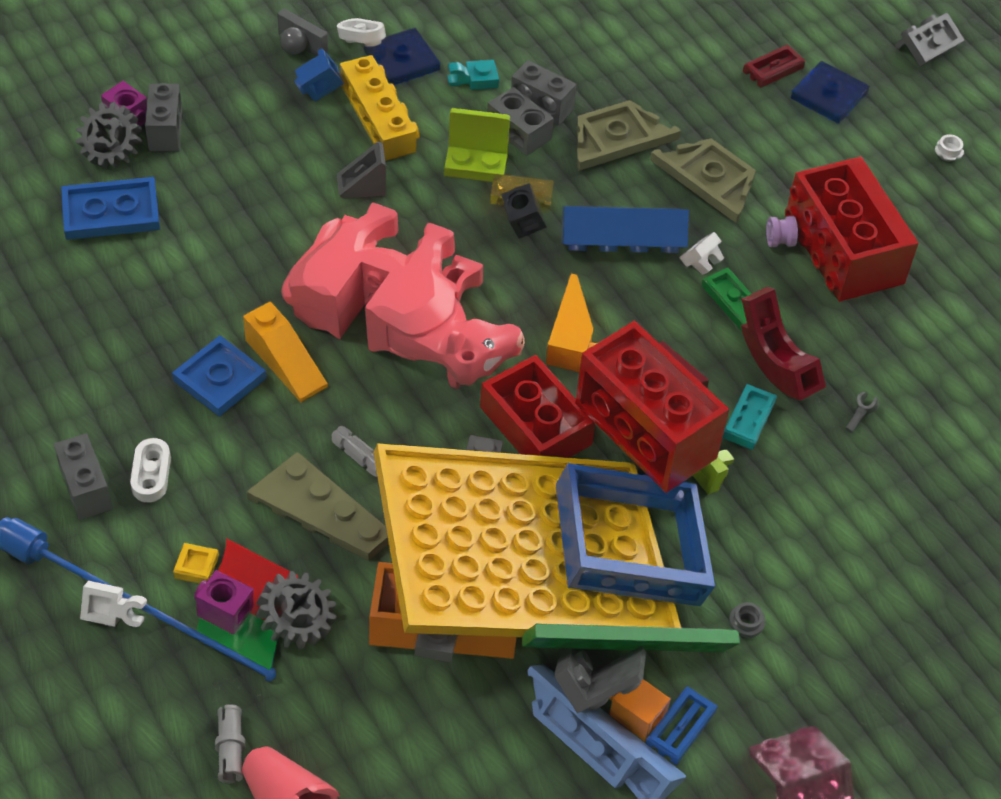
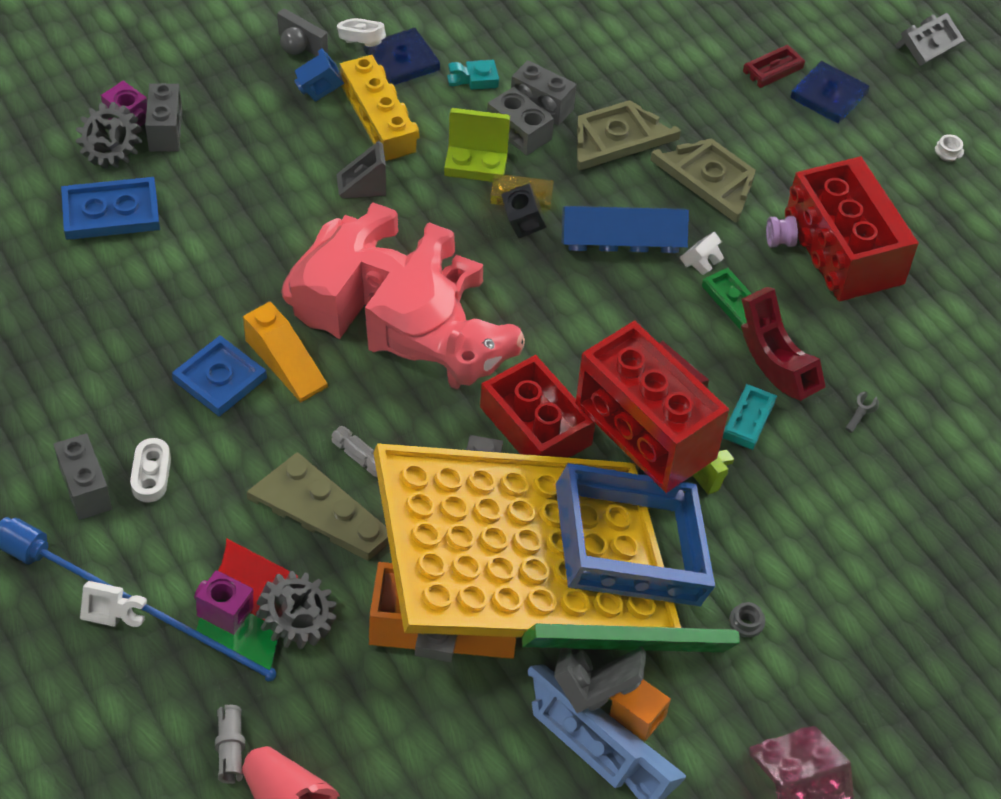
(195, 563): yellow tile -> none
(571, 330): light orange slope -> none
(666, 748): blue tile -> none

